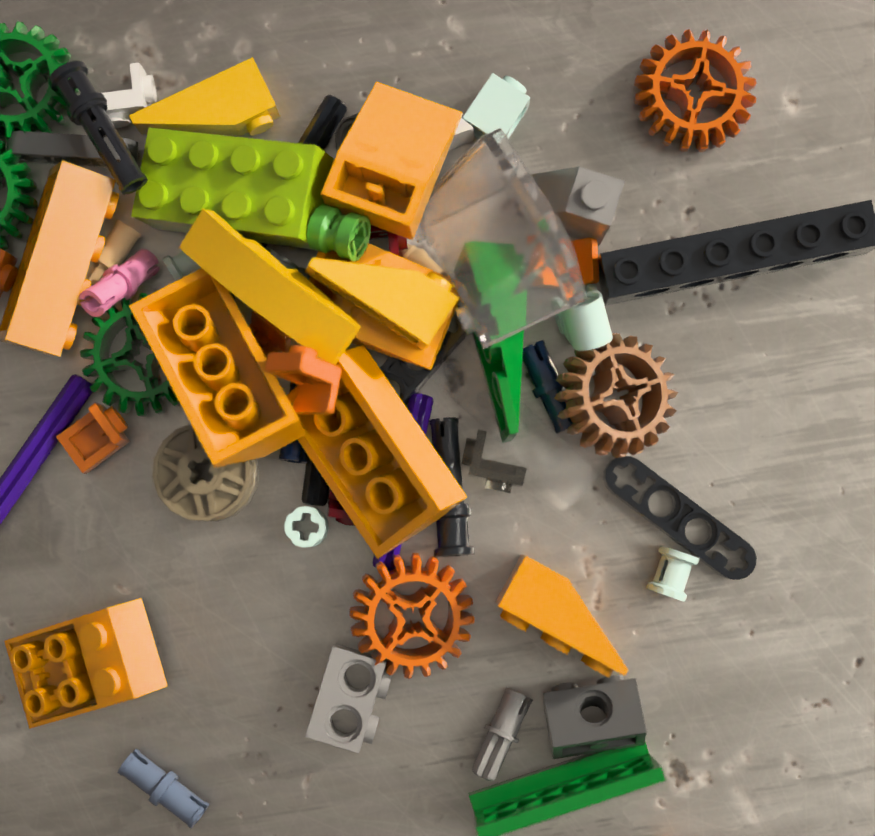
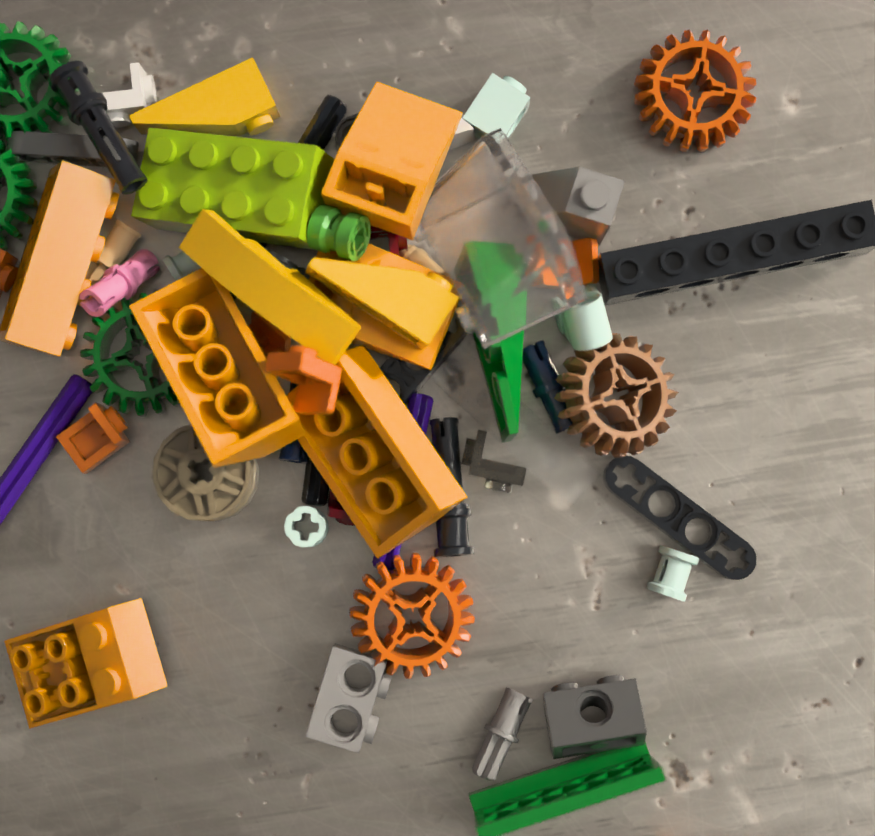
(163, 788): sand blue pin -> none
(552, 605): light orange slope -> none

